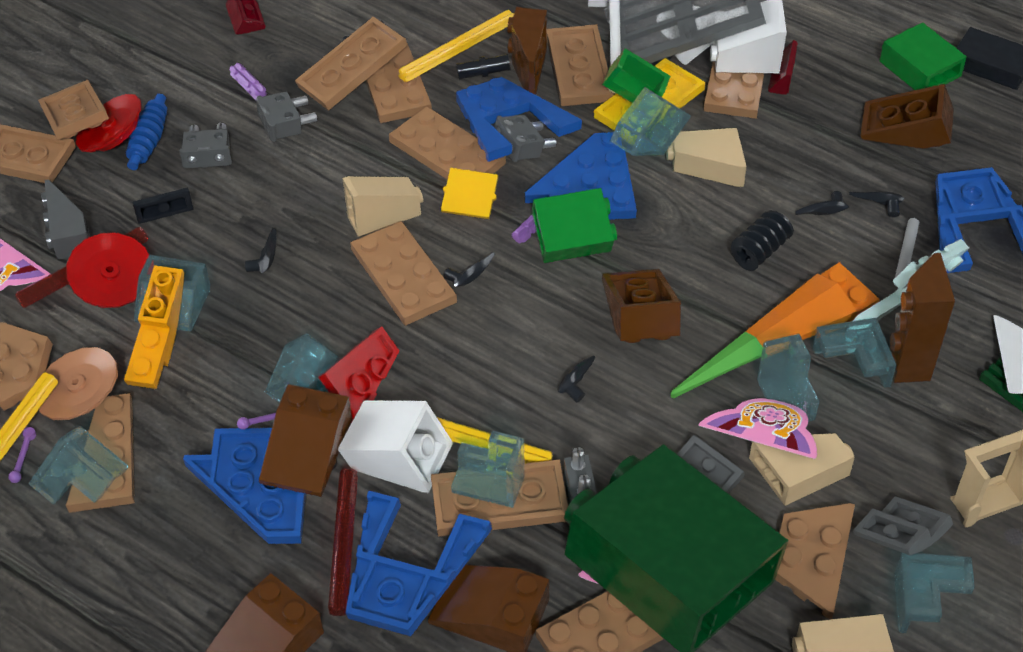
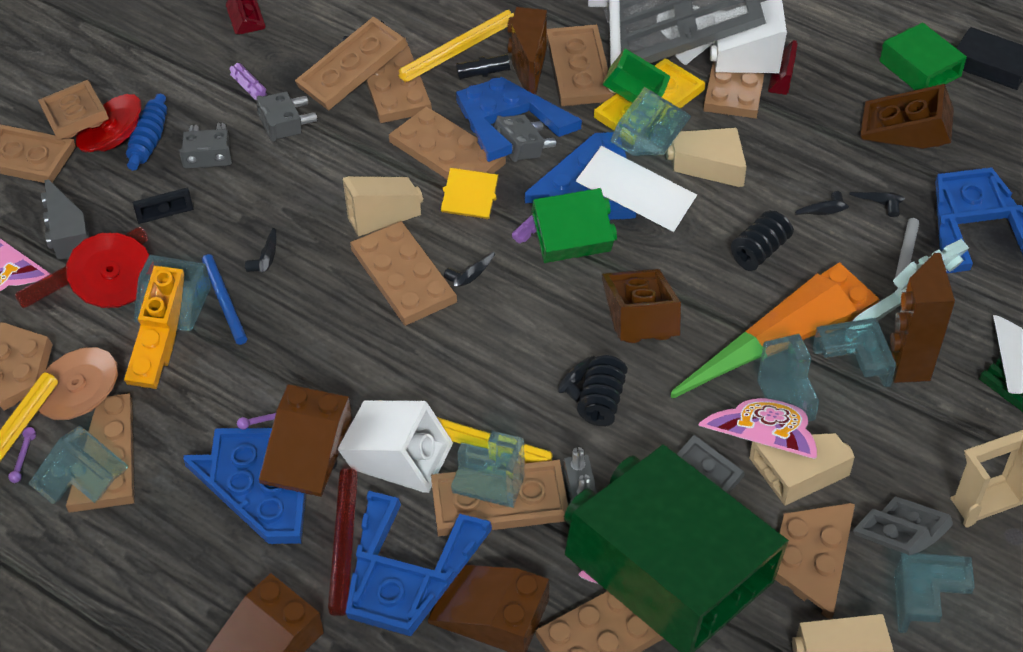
(224, 300): none -> blue bar
(300, 366): clear light blue slope -> none
(361, 369): red wing -> none
(602, 390): none -> black piece
(637, 188): none -> white sticker

